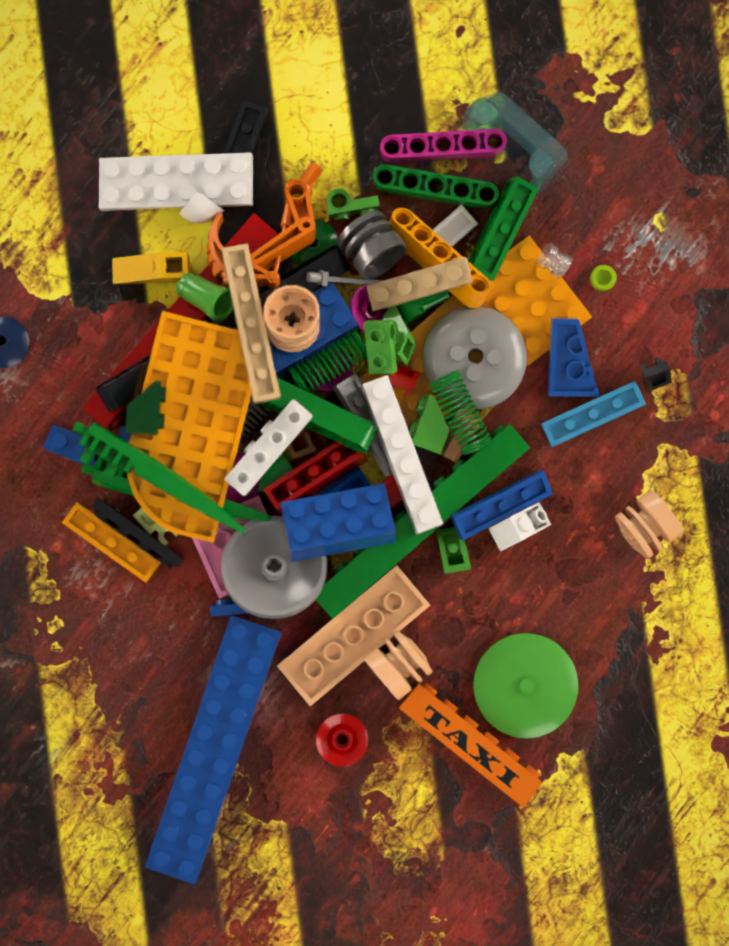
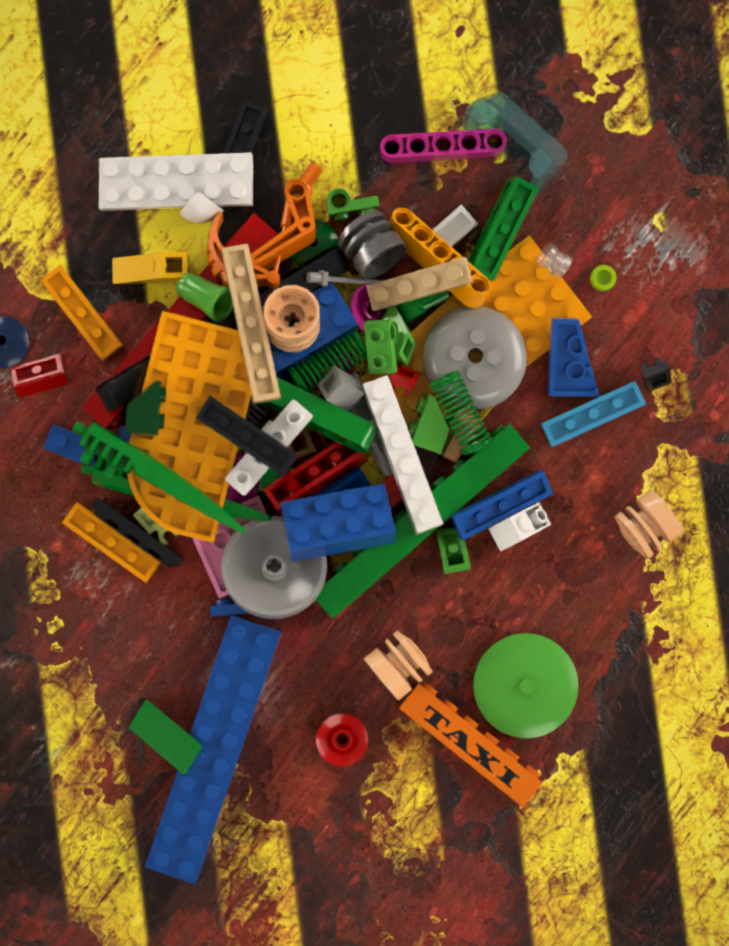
(39, 375): none -> red slope
(81, 313): none -> light orange tile
(165, 737): none -> green piece
(247, 436): none -> black plate
(341, 388): none -> light grey panel
(353, 635): light nougat plate -> none
(446, 195): green beam -> none

